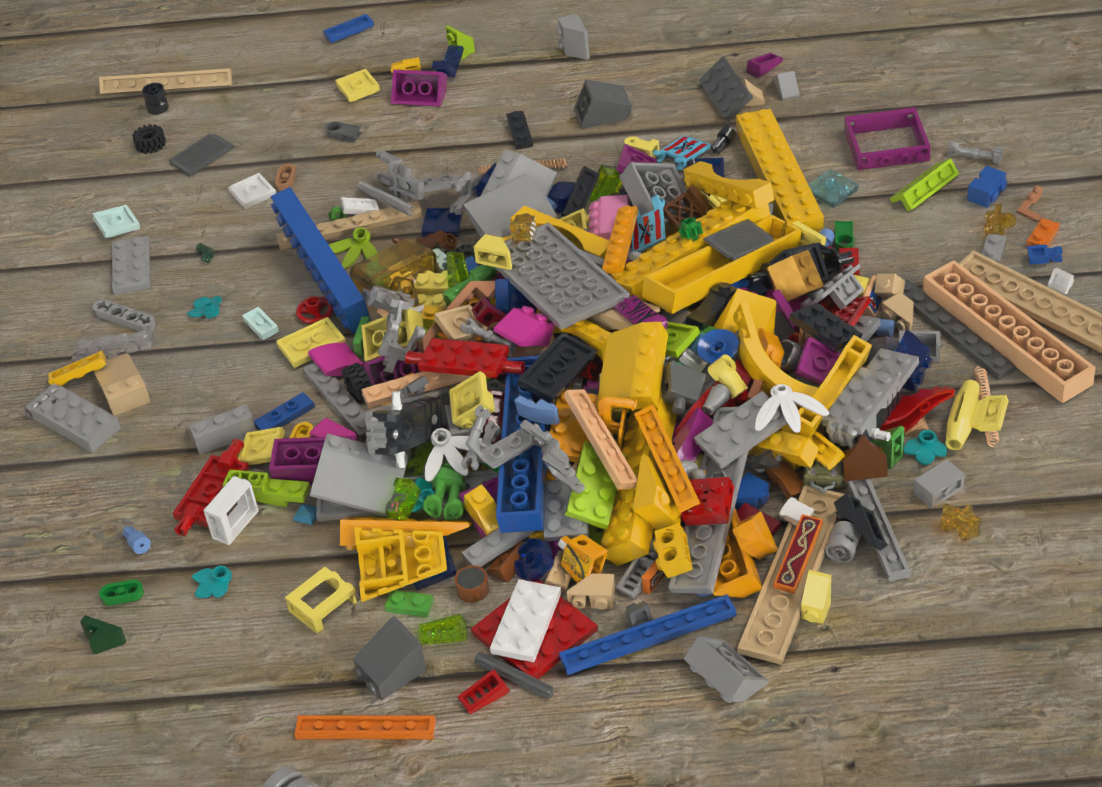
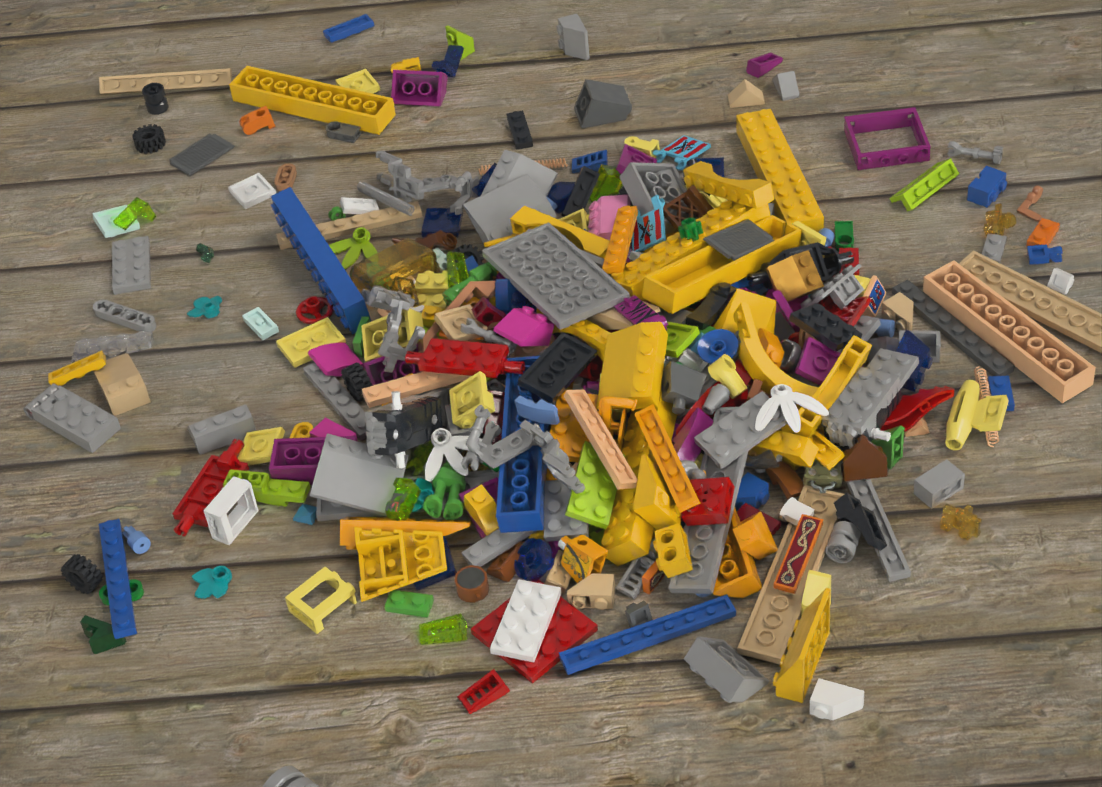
(81, 574): none -> black tyre
(117, 579): none -> blue plate
(135, 209): none -> clear neon green bracket
(256, 120): none -> orange leg
(285, 413): blue plate -> none
(312, 99): none -> yellow brick
(365, 727): orange tile -> none
(389, 659): dark grey slope -> none
(415, 386): dark grey plate -> none
(492, 252): light yellow slope -> none
(514, 675): dark grey axle -> none
(523, 222): clear yellow brick -> none
(592, 161): none -> blue slope
(724, 137): black piece -> none
(725, 88): dark grey plate -> none
(804, 650): none -> yellow slope
(832, 188): clear light blue plate -> none
(834, 700): none -> white slope
(888, 285): tan brick -> none
(925, 447): teal plate -> none
(1001, 386): none -> blue plate

